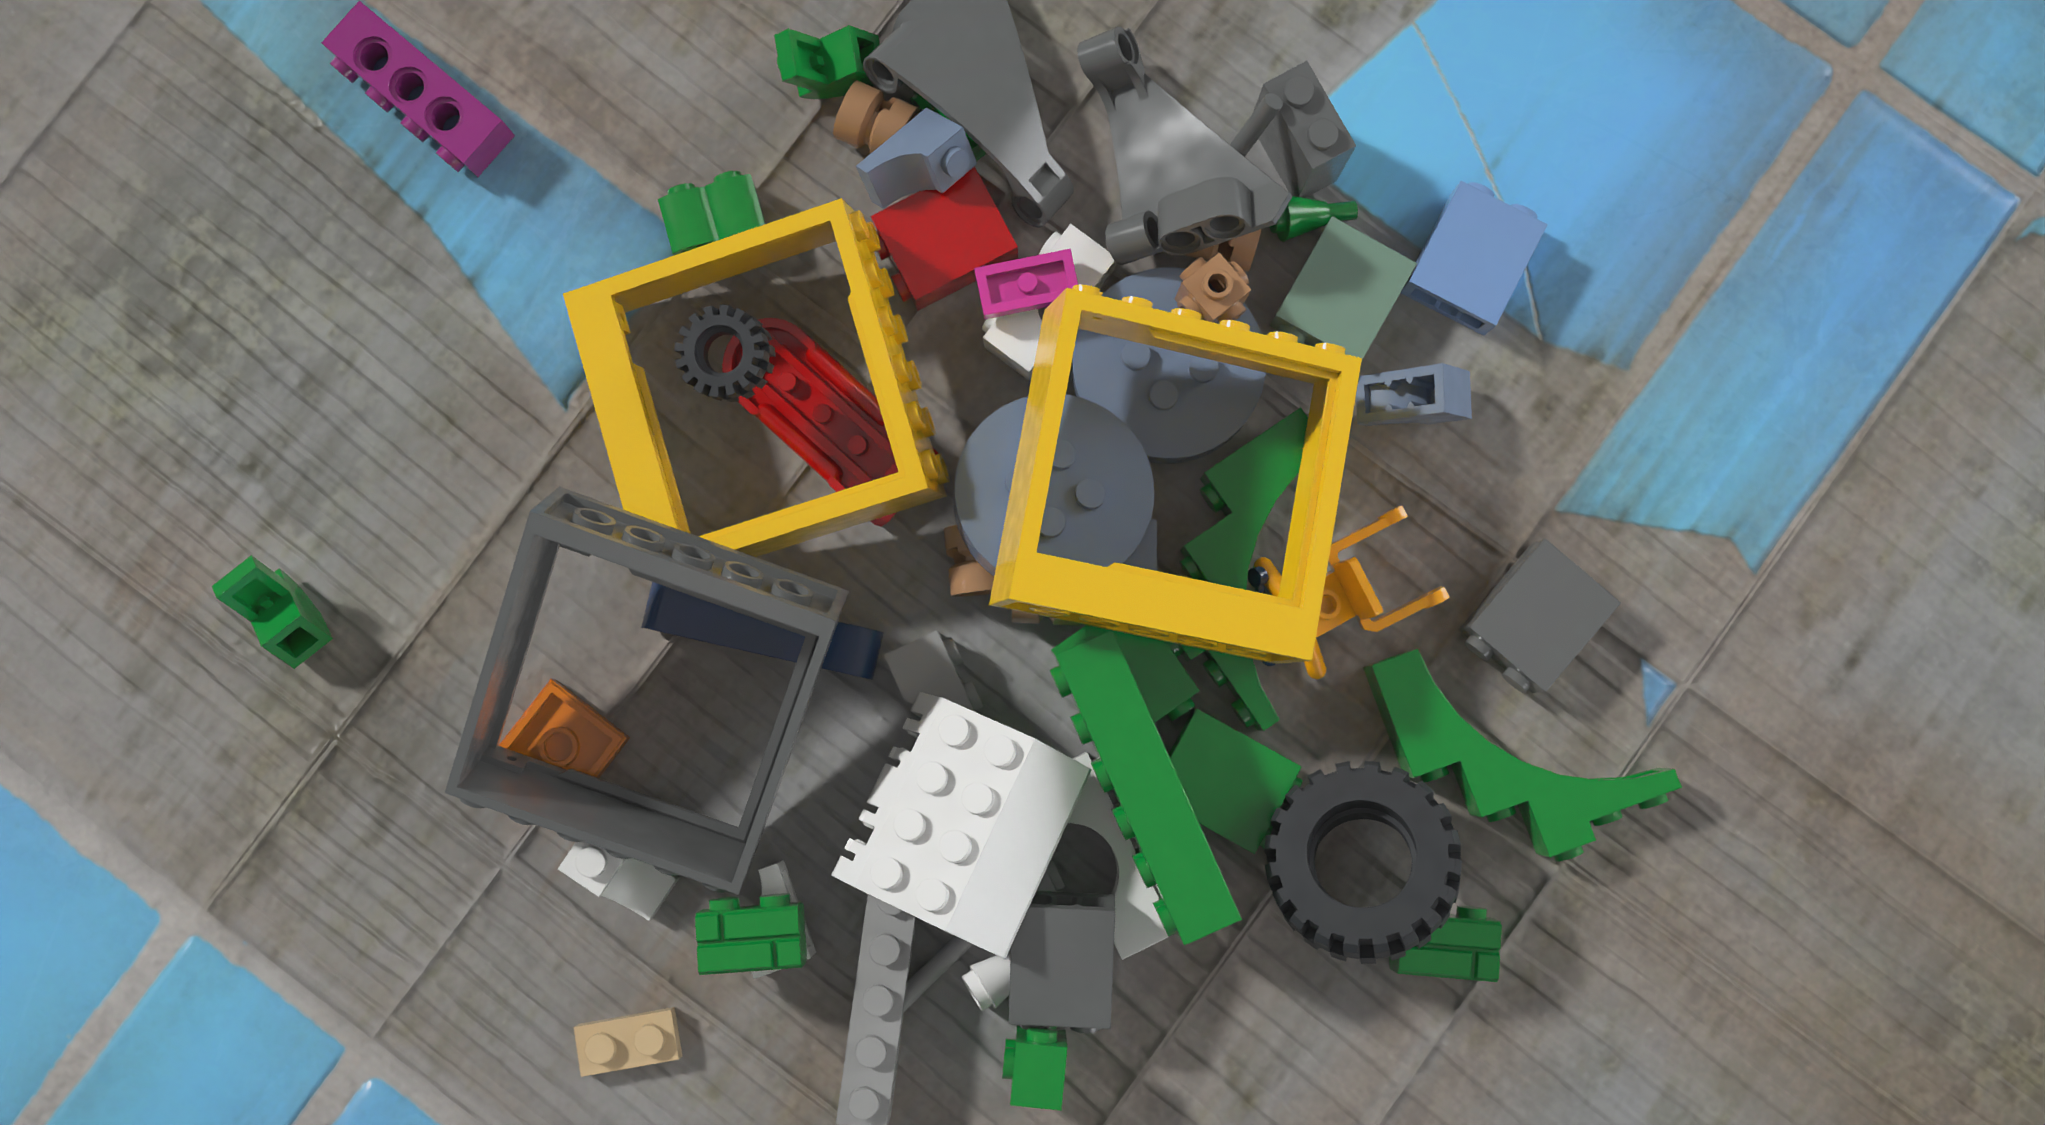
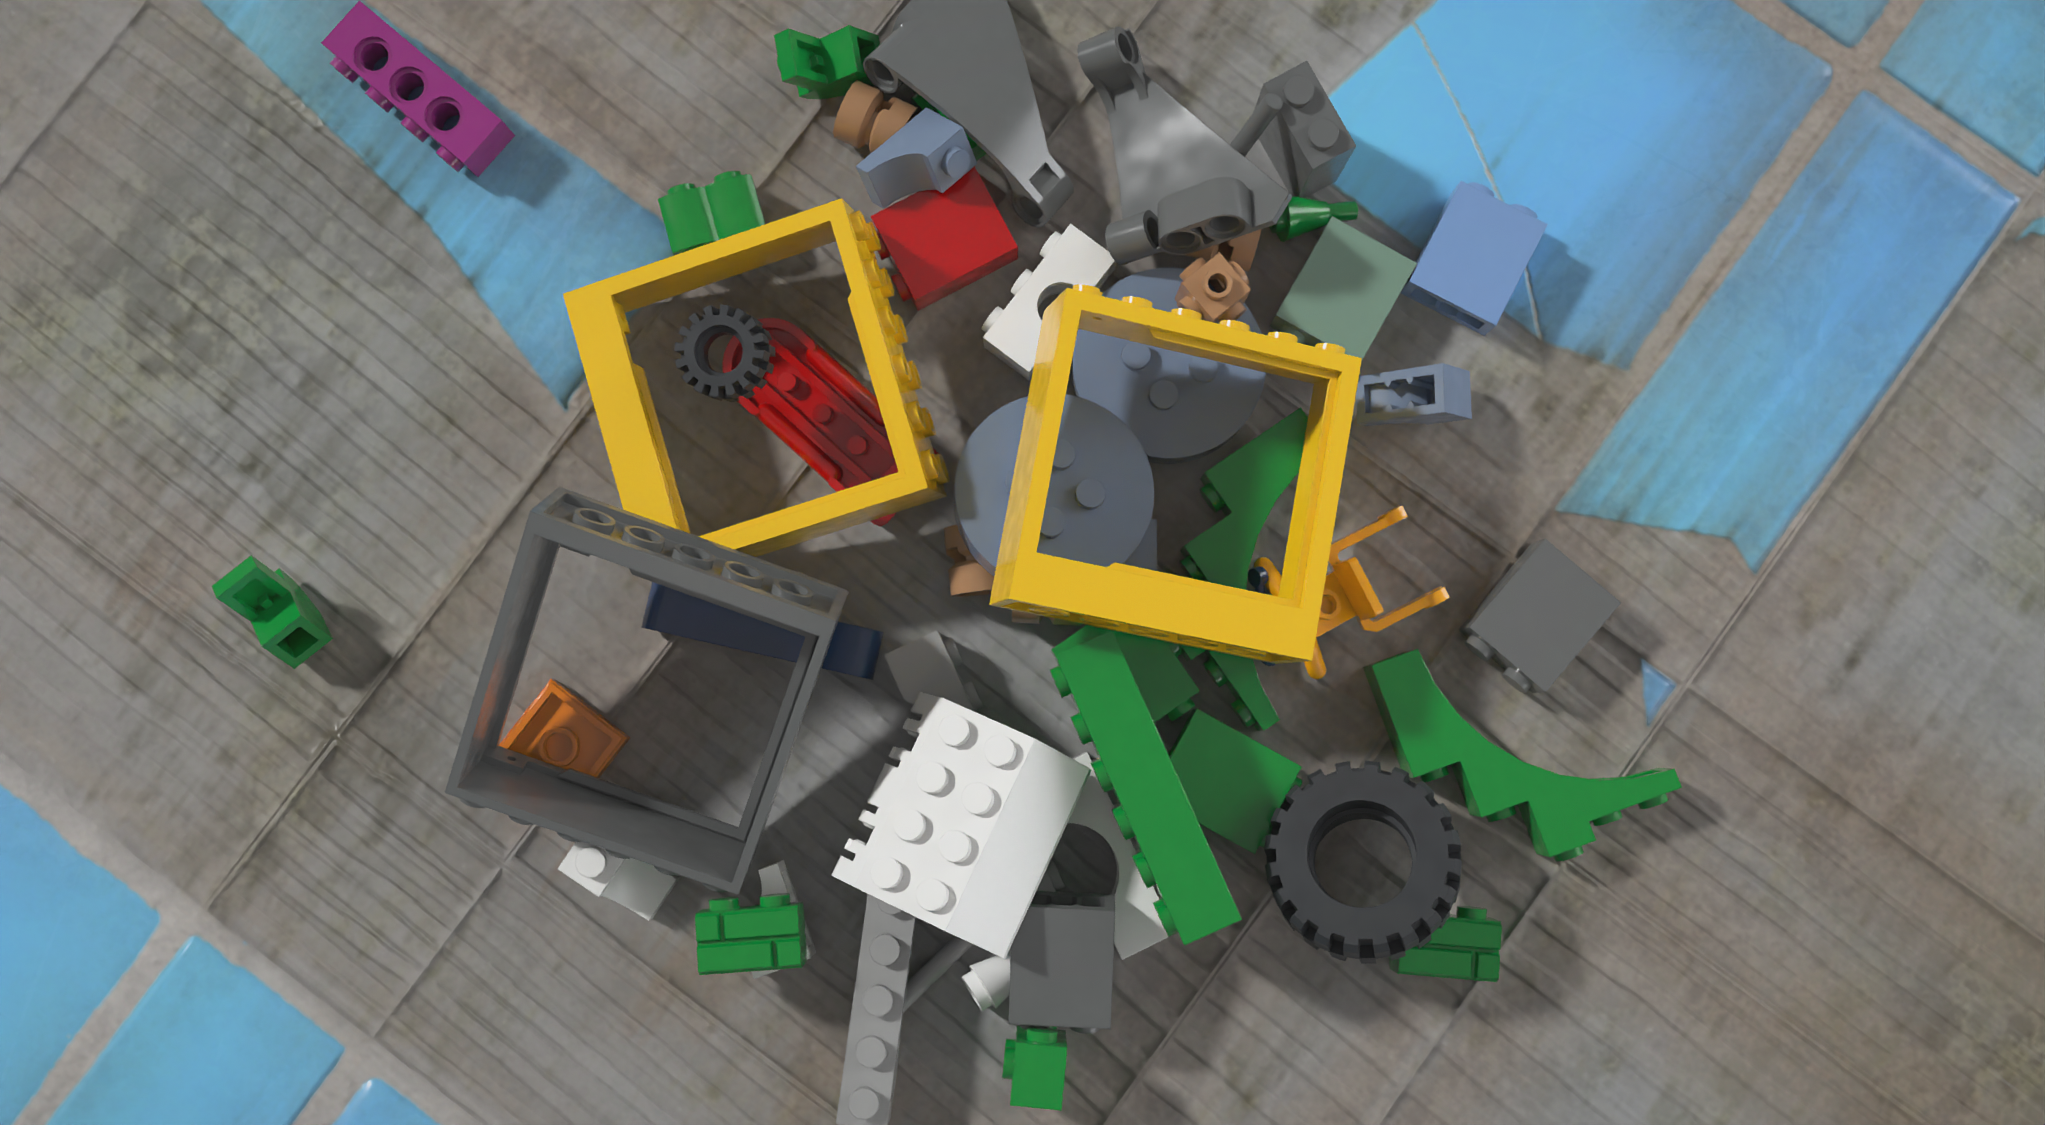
(627, 1041): tan plate -> none
(1024, 283): dark pink plate -> none

